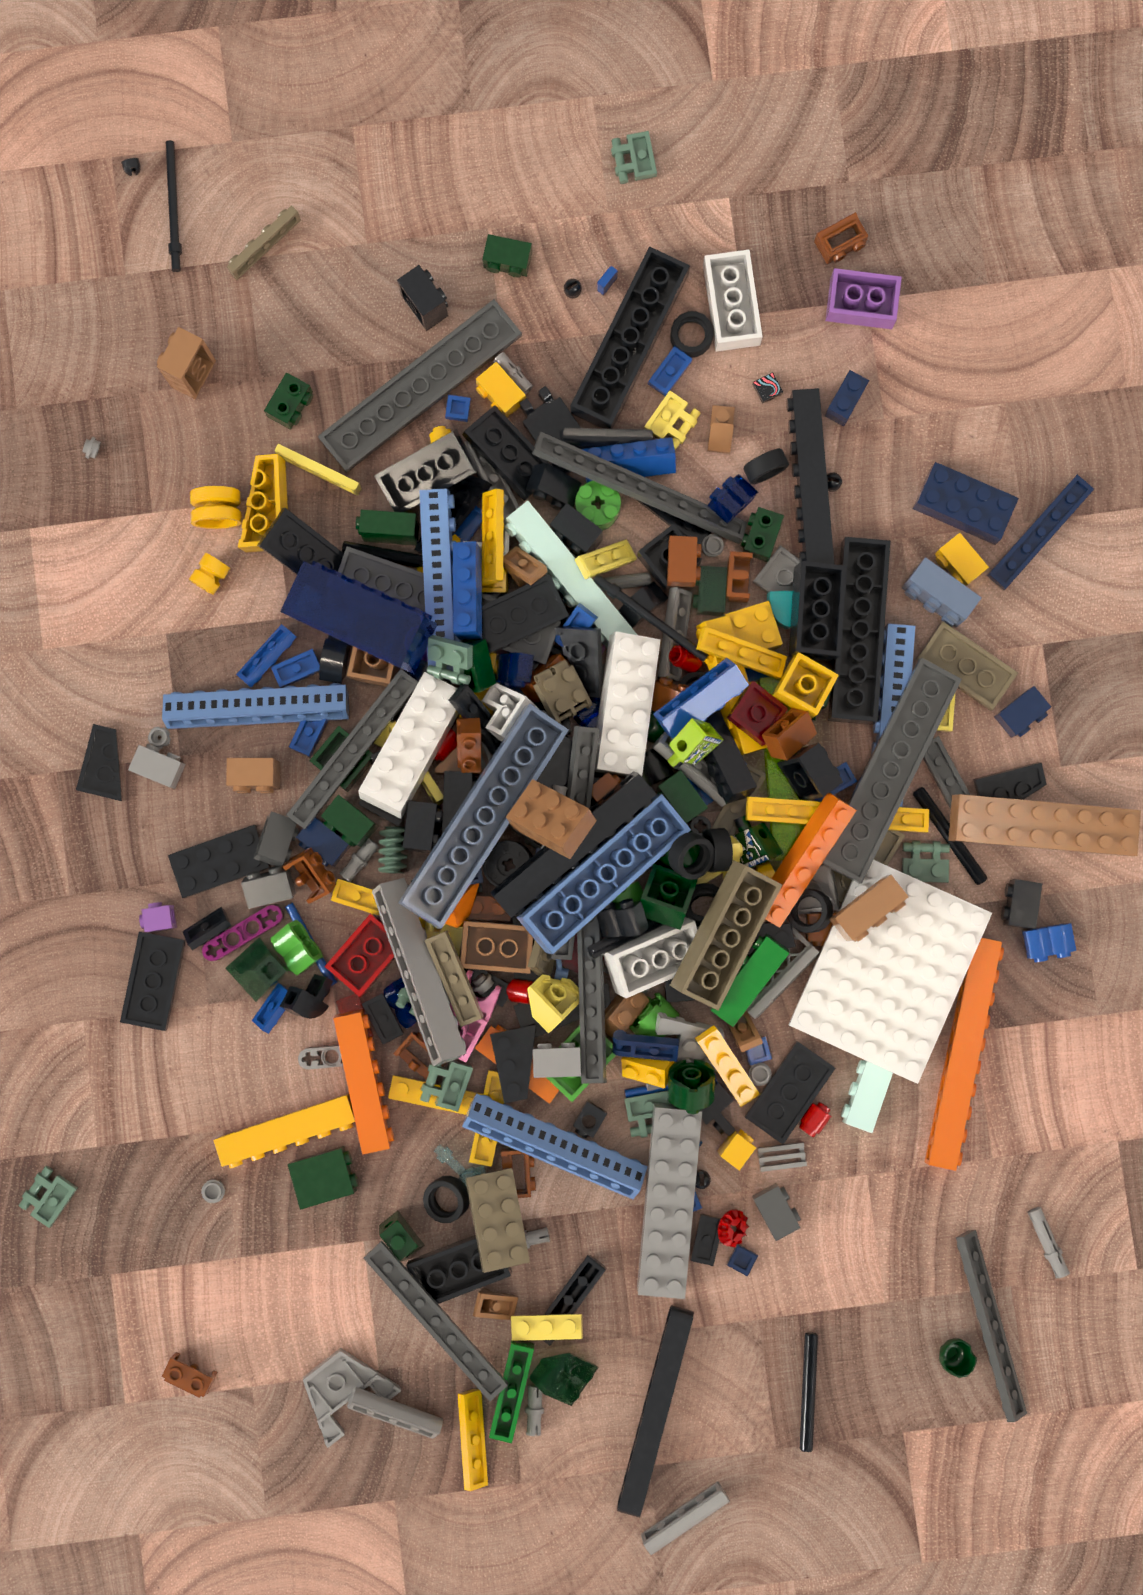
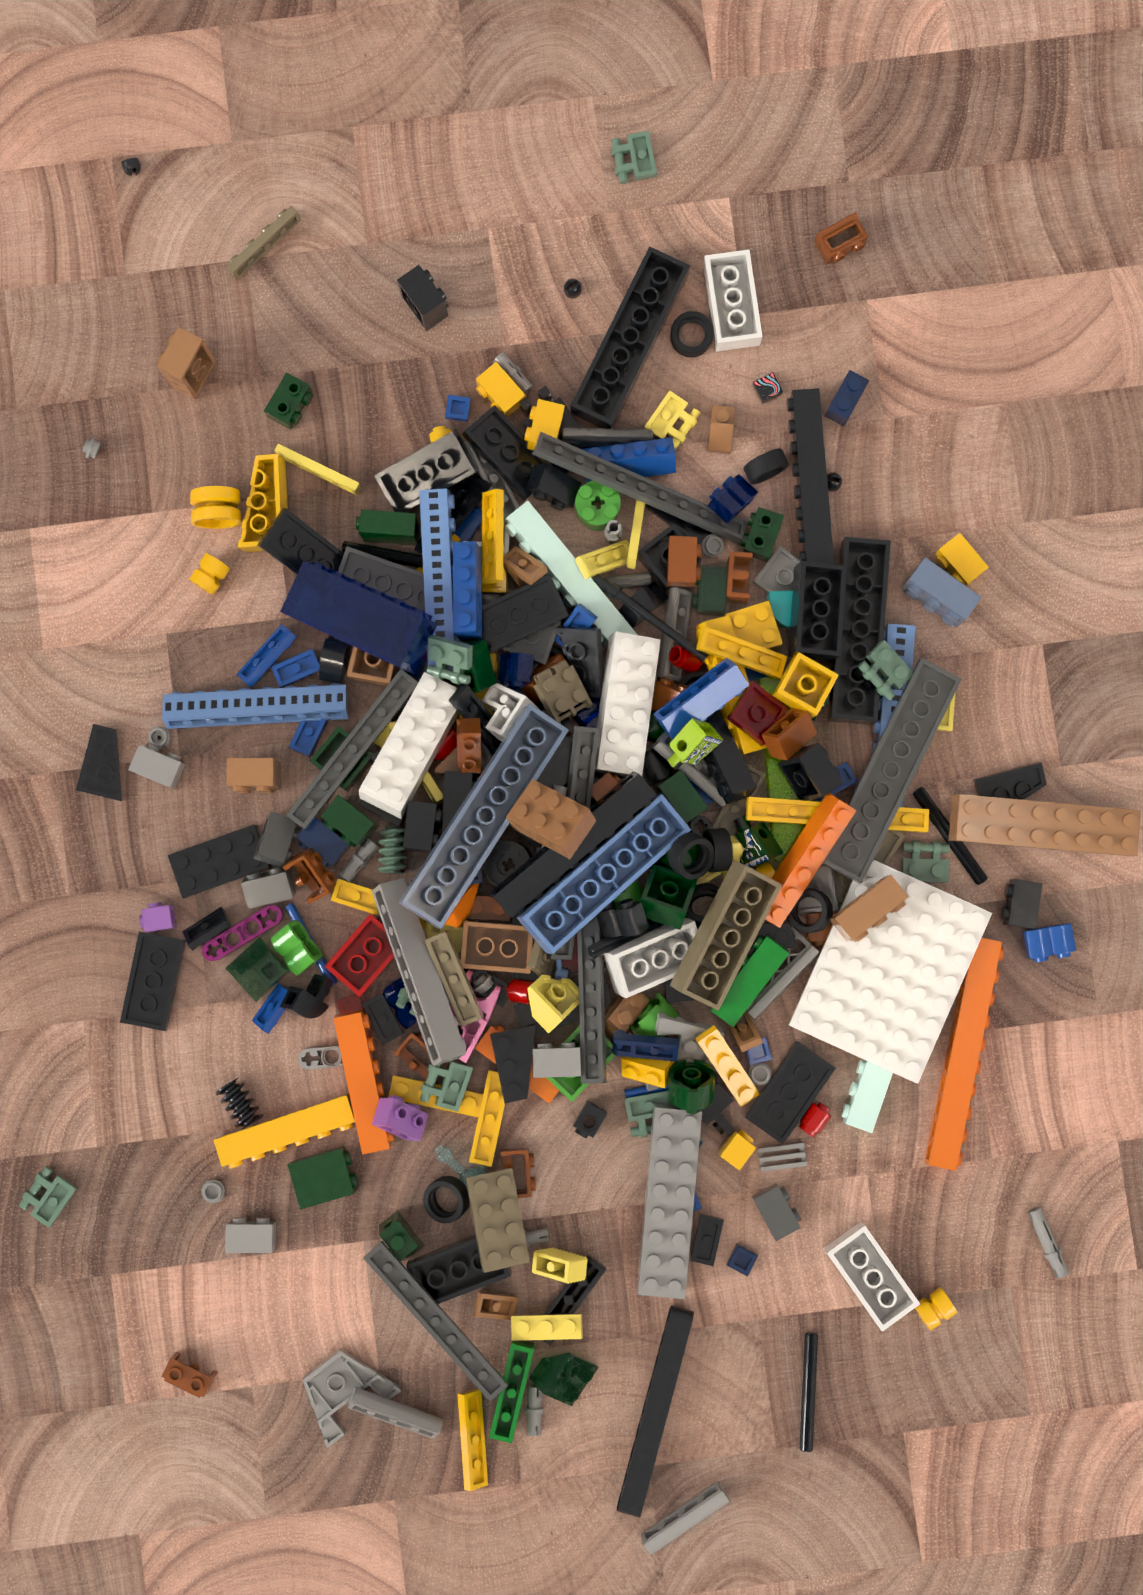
(174, 246): black bar -> none
(239, 1104): none -> black piece
(250, 1236): none -> light grey brick
(400, 1118): none -> medium lavender brick
(420, 385): dark grey plate -> none
(507, 256): dark green brick -> none
(546, 419): none -> yellow brick
(555, 1146): medium blue brick -> none
(559, 1265): none -> light yellow brick
(576, 531): black brick -> none
(607, 280): blue tile -> none
(613, 531): none -> light grey pin
(635, 534): none -> light yellow tile
(670, 371): blue plate -> none
(707, 1179): black hinge -> none
(726, 1234): red gear -> none
(863, 298): medium lavender brick -> none
(871, 1276): none -> white brick
(889, 665): none -> sand green plate
(935, 1309): none -> yellow wheel
(944, 771): dark grey plate -> none
(957, 1358): dark green hair -> none
(965, 503): dark blue brick -> none
(981, 673): dark tan plate -> none
(991, 1326): dark grey plate -> none
(1022, 712): dark blue brick -> none
(1040, 532): dark blue plate -> none

